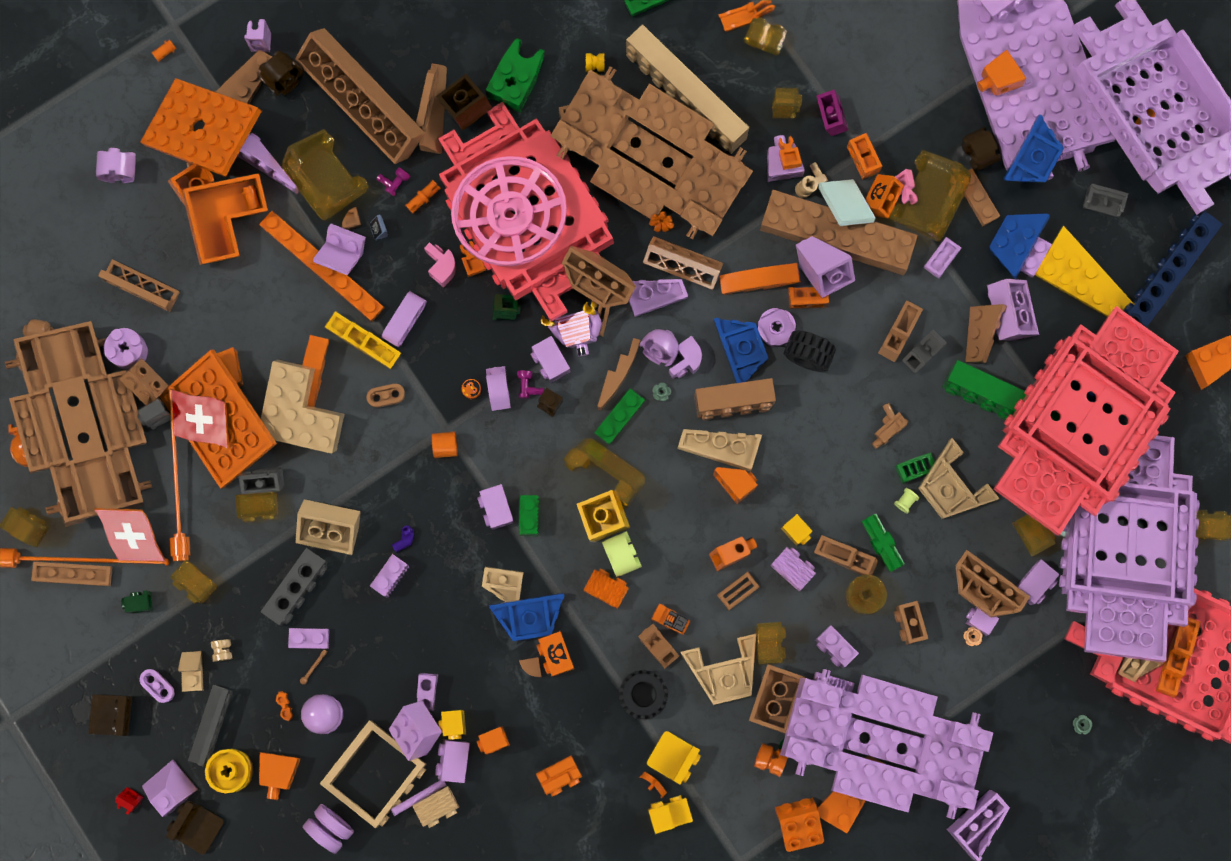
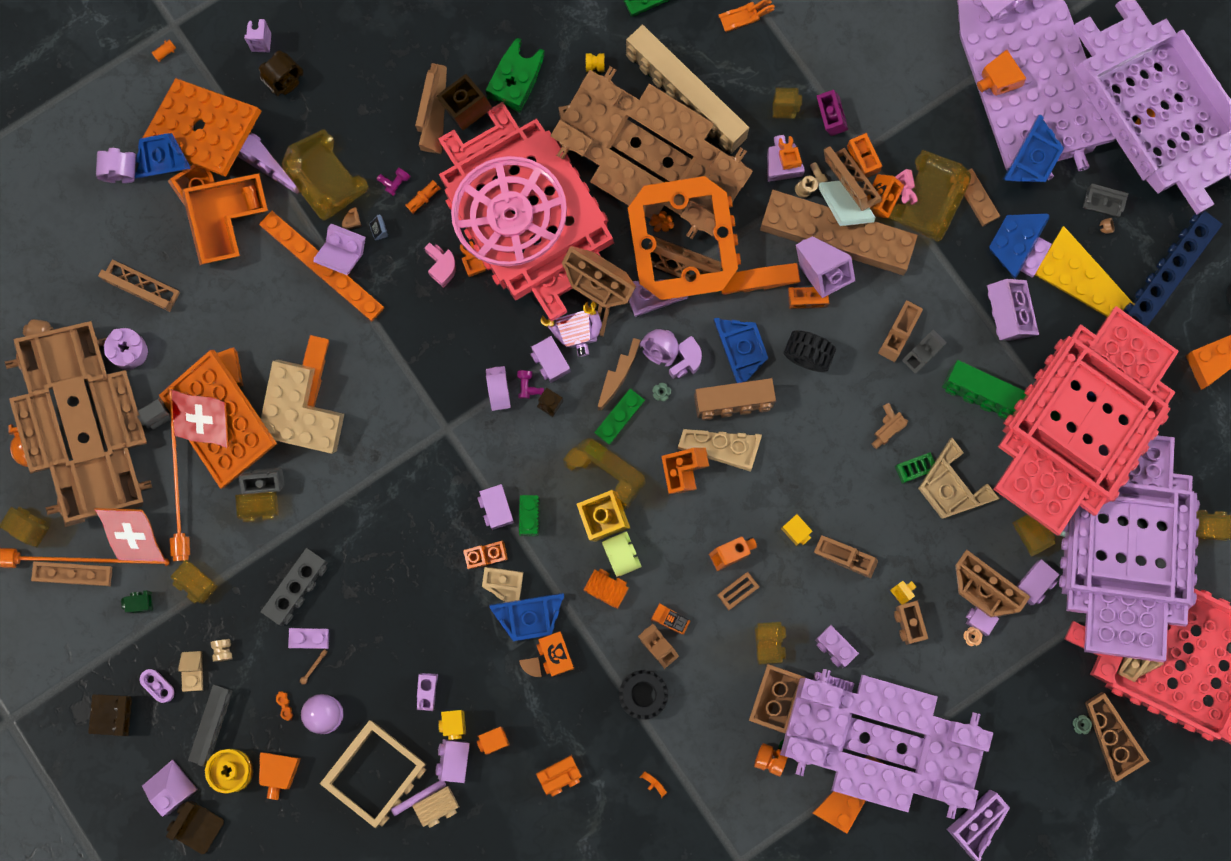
(128, 799): red tile -> none
(143, 383): medium nougat brick -> none
(159, 156): none -> blue wing
(245, 81): medium nougat wing -> none
(327, 527): tan slope -> none
(328, 829): lavender wheel -> none
(359, 95): medium nougat brick -> none
(362, 340): yellow slope -> none
(385, 393): medium nougat plate -> none
(389, 576): lavender brick -> none
(404, 319): lavender beam -> none
(406, 539): dark purple arm -> none
(415, 730): lavender brick -> none
(444, 444): orange piece -> none
(471, 389): orange tile -> none
(485, 555): none -> orange slope
(505, 307): dark green brick -> none
(670, 814): yellow brick -> none
(673, 757): yellow bracket -> none
(680, 467): none -> orange brick
(688, 189): none -> orange panel
(725, 679): tan wing -> none
(736, 482): orange slope -> none
(765, 36): clear yellow brick -> none
(776, 316): lavender plate -> none
(793, 568): lavender brick -> none
(800, 824): orange bracket -> none
(849, 181): none -> medium nougat fence
(875, 589): clear yellow brick -> none
(882, 543): green piece -> none
(903, 592): none -> yellow tile
(906, 500): yellowish green bush -> none
(942, 257): lavender plate -> none
(981, 149): dark brown brick -> none
(981, 329): medium nougat wing -> none
(1108, 226): none -> medium nougat hinge
(1117, 743): none -> medium nougat wedge
(1177, 658): orange slope -> none

